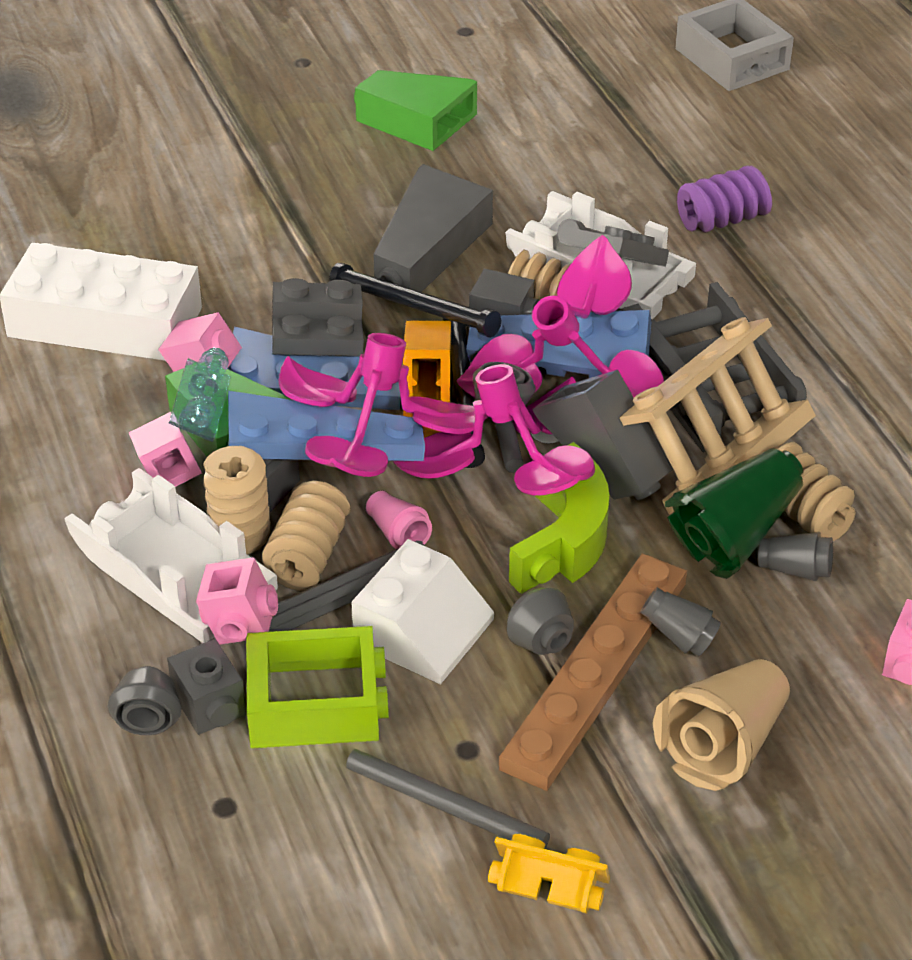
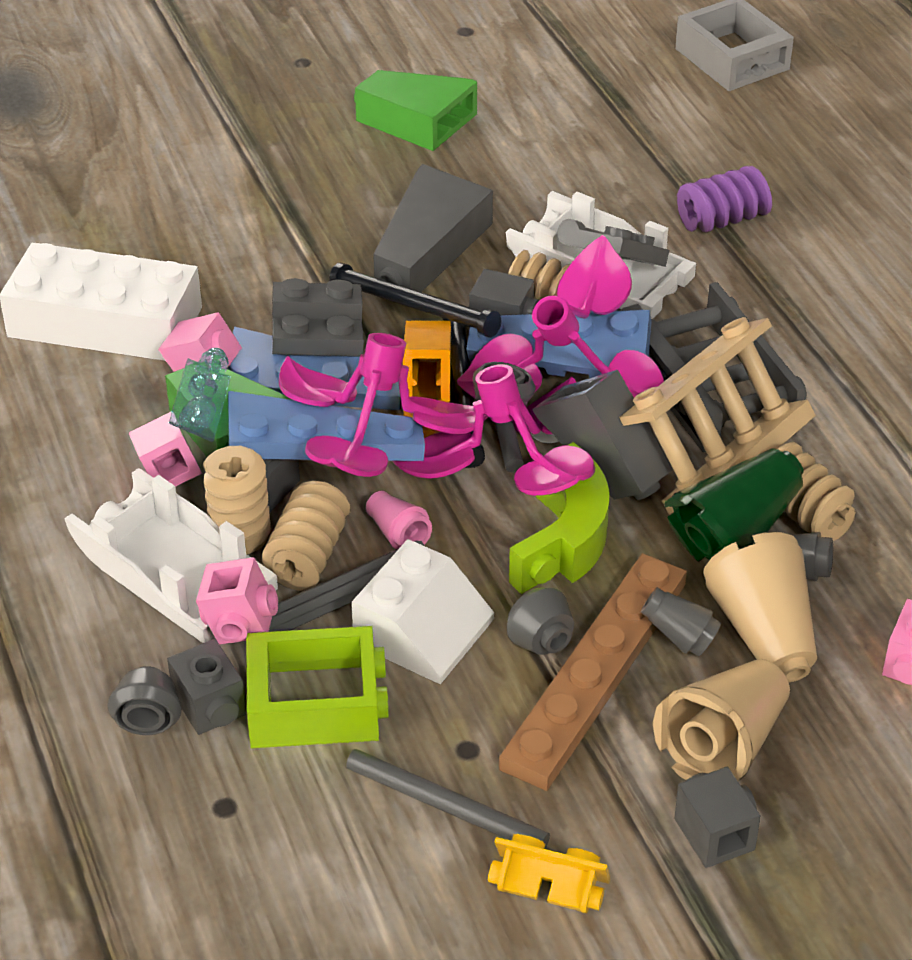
(717, 816): none -> dark grey brick
(767, 600): none -> tan cone

